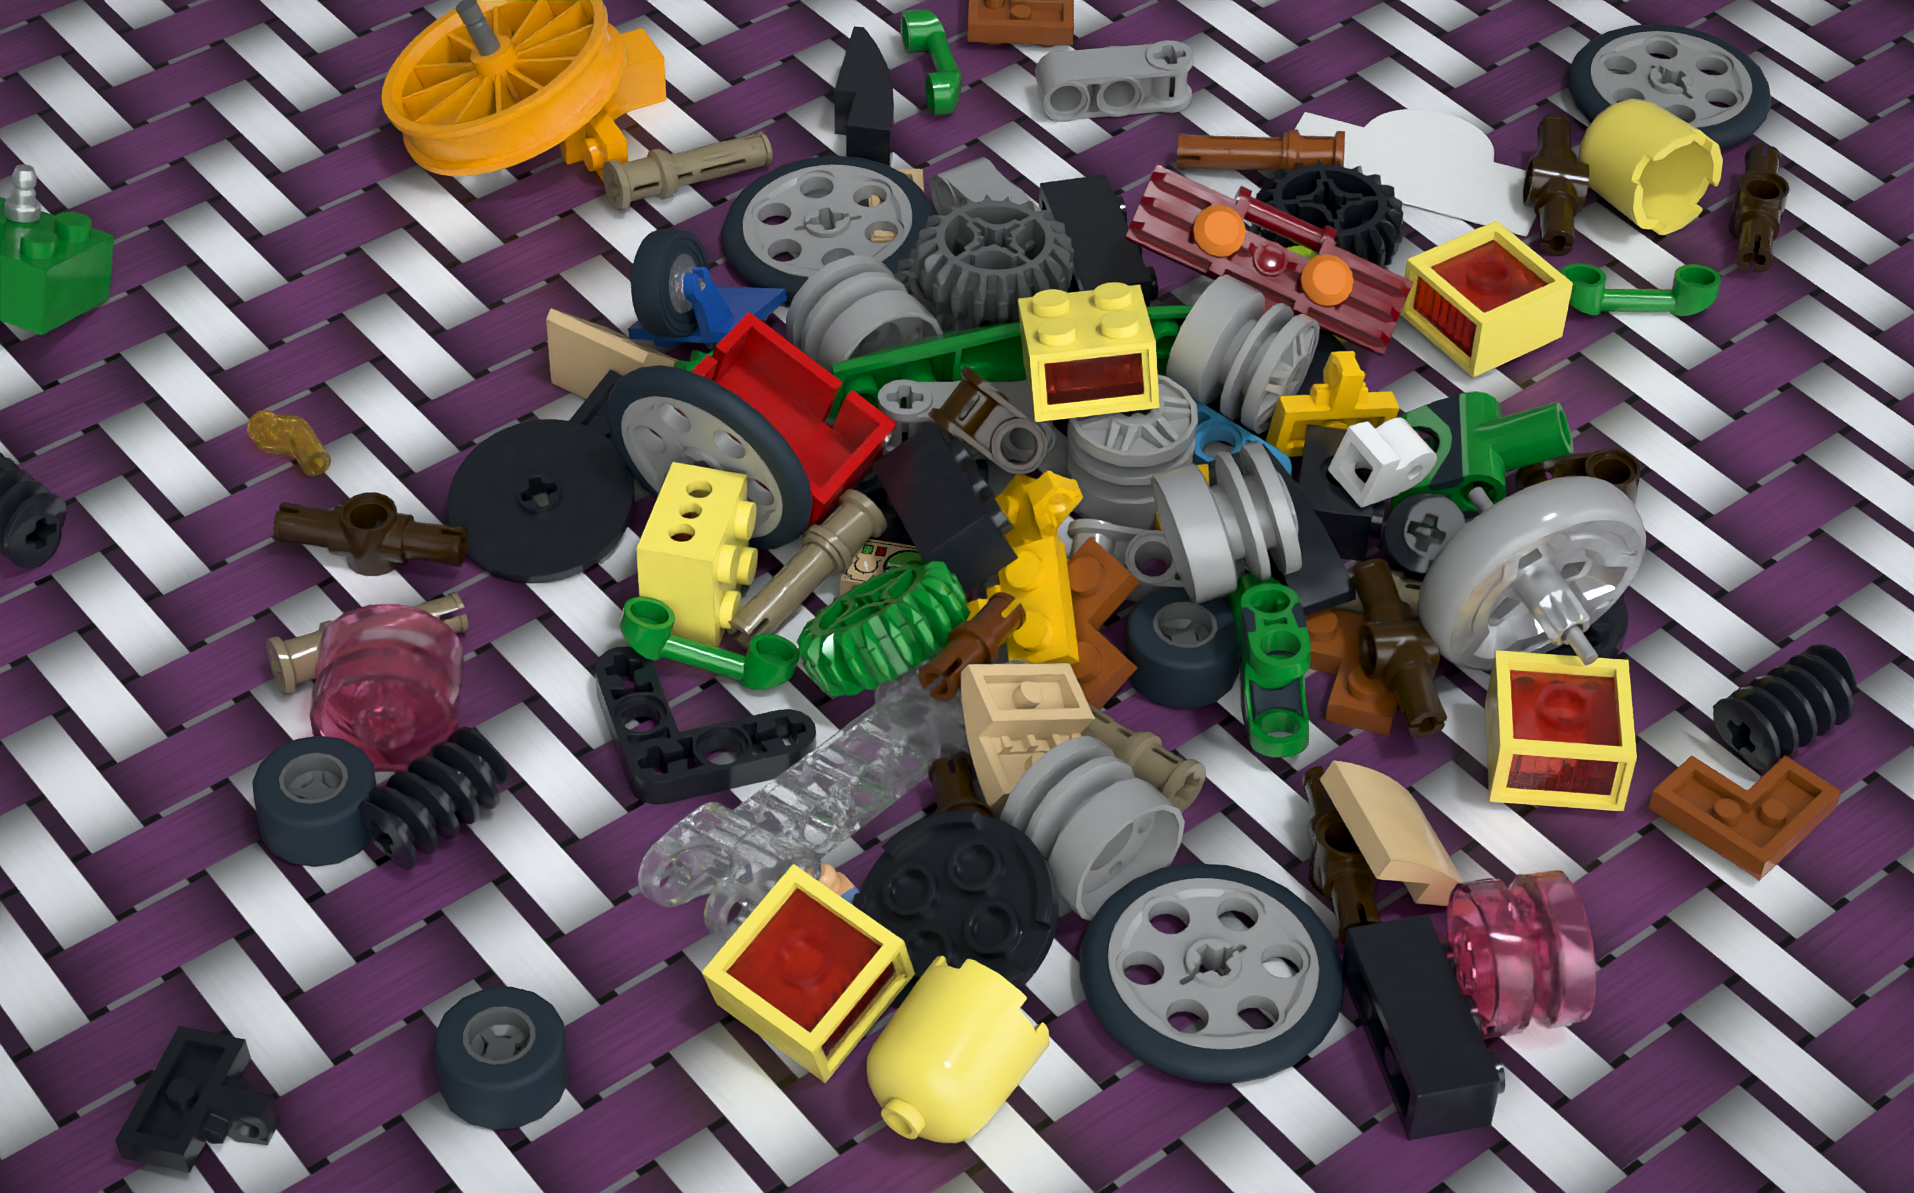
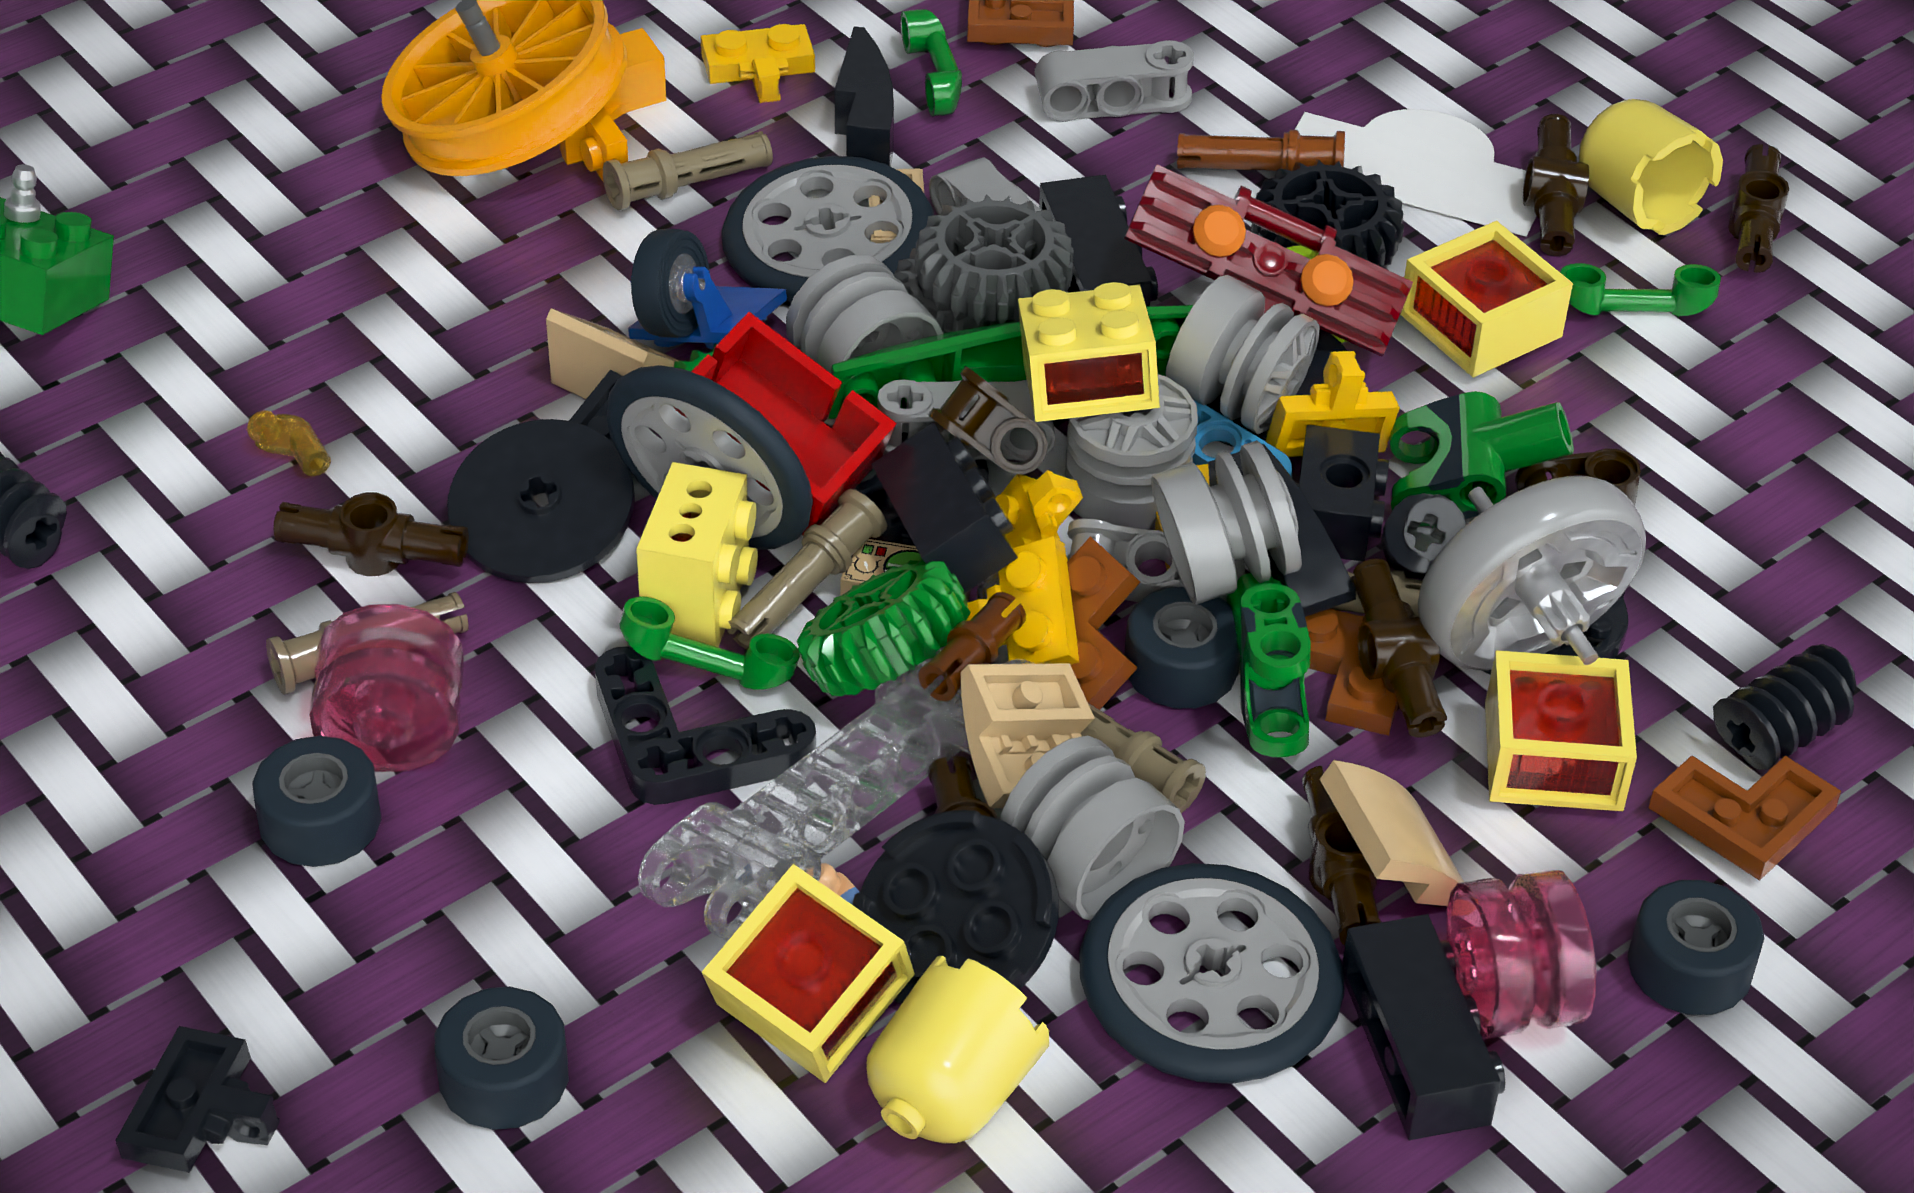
(433, 796): black piece -> none
(758, 56): none -> yellow hinge
(1392, 452): white leg -> none
(1673, 82): light grey wedge -> none
(1695, 947): none -> black wheel

